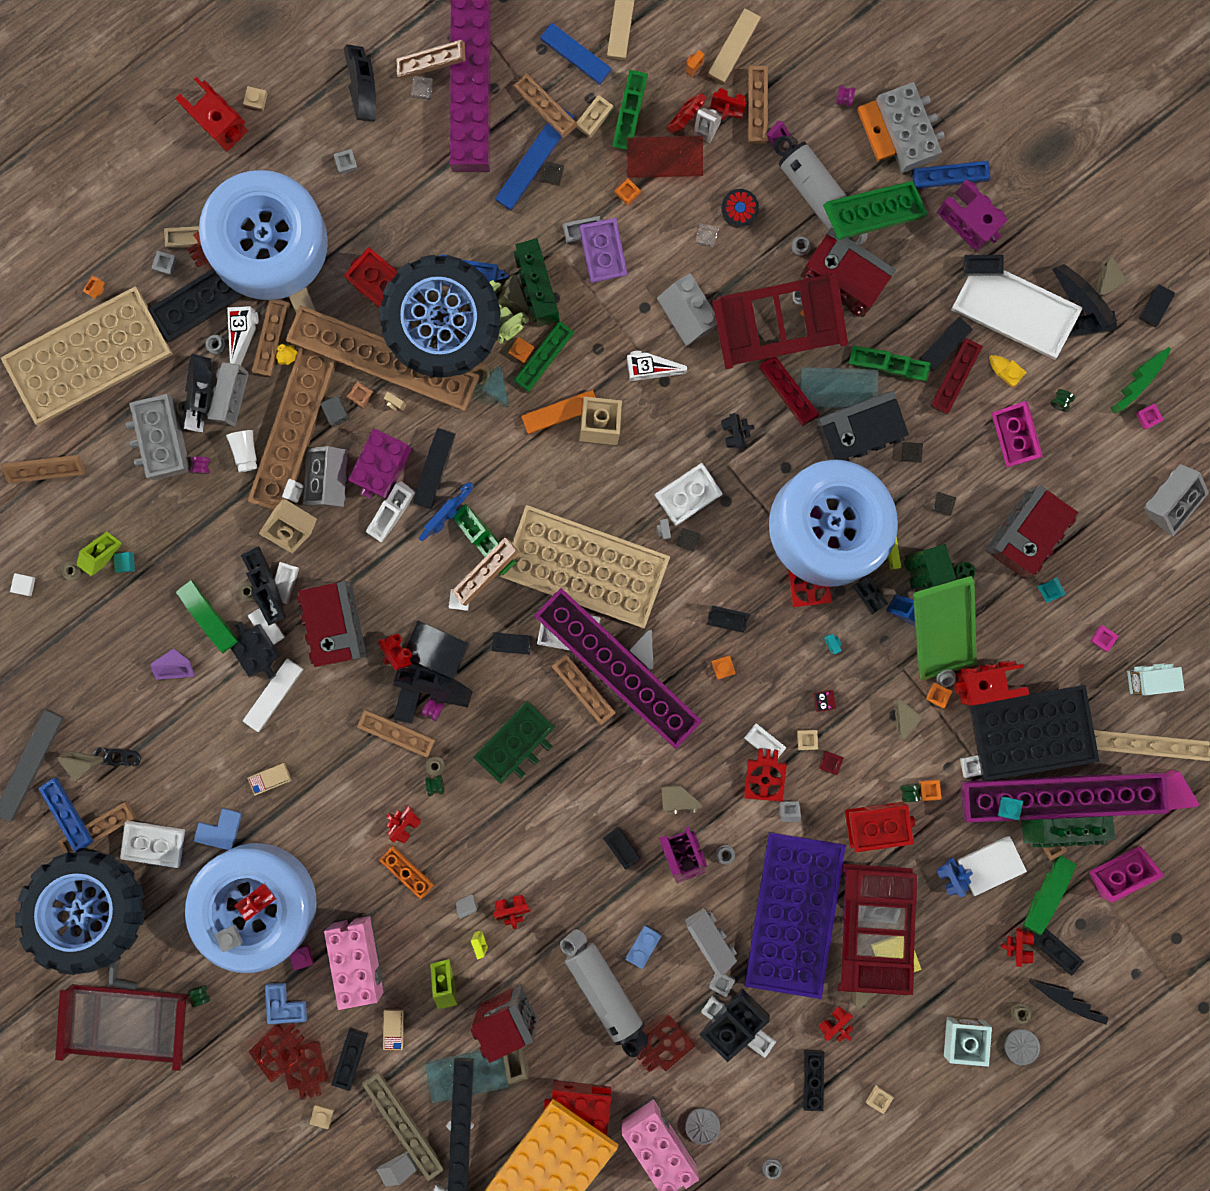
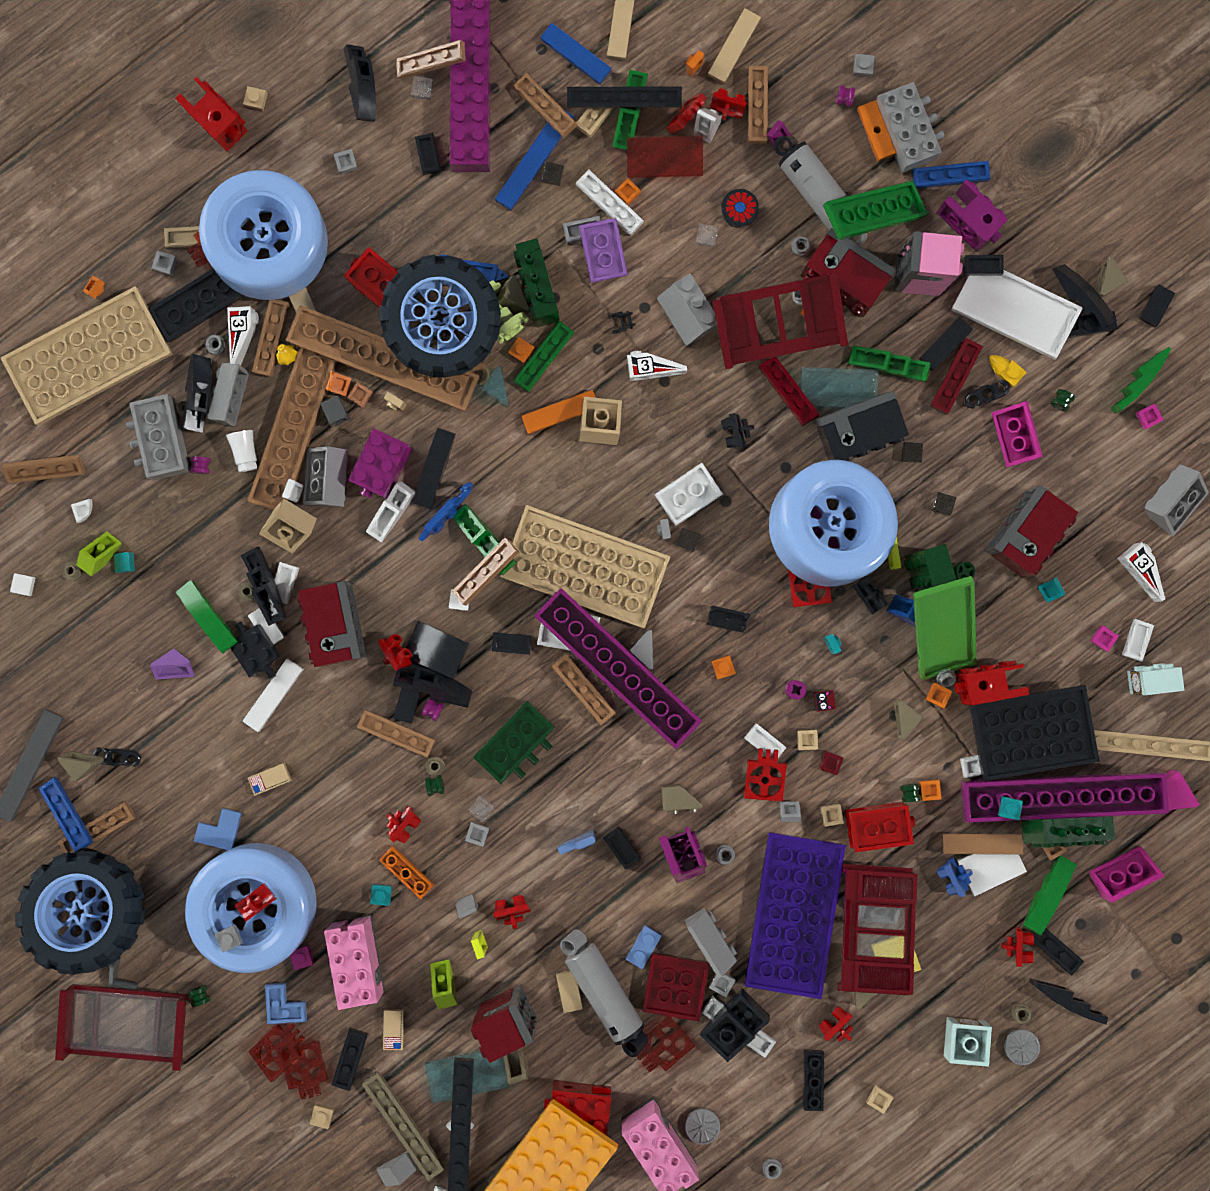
(82, 510): none -> white tile
(152, 844): white tile -> none
(338, 383): none -> orange plate
(381, 894): none -> teal plate
(428, 154): none -> black tile
(477, 834): none -> light grey plate
(481, 808): none -> clear plate
(569, 992): none -> tan tile
(579, 842): none -> medium blue tile
(609, 202): none -> white tile
(624, 327): none -> black piece
(625, 97): none -> black plate
(675, 986): none -> dark red plate
(792, 689): none -> magenta wheel
(832, 815): none -> tan plate
(863, 65): none -> light grey plate
(928, 263): none -> bright pink piece
(982, 844): none -> medium nougat tile
(996, 394): none -> black piece
(1137, 640): none -> white tile
(1143, 567): none -> white slope

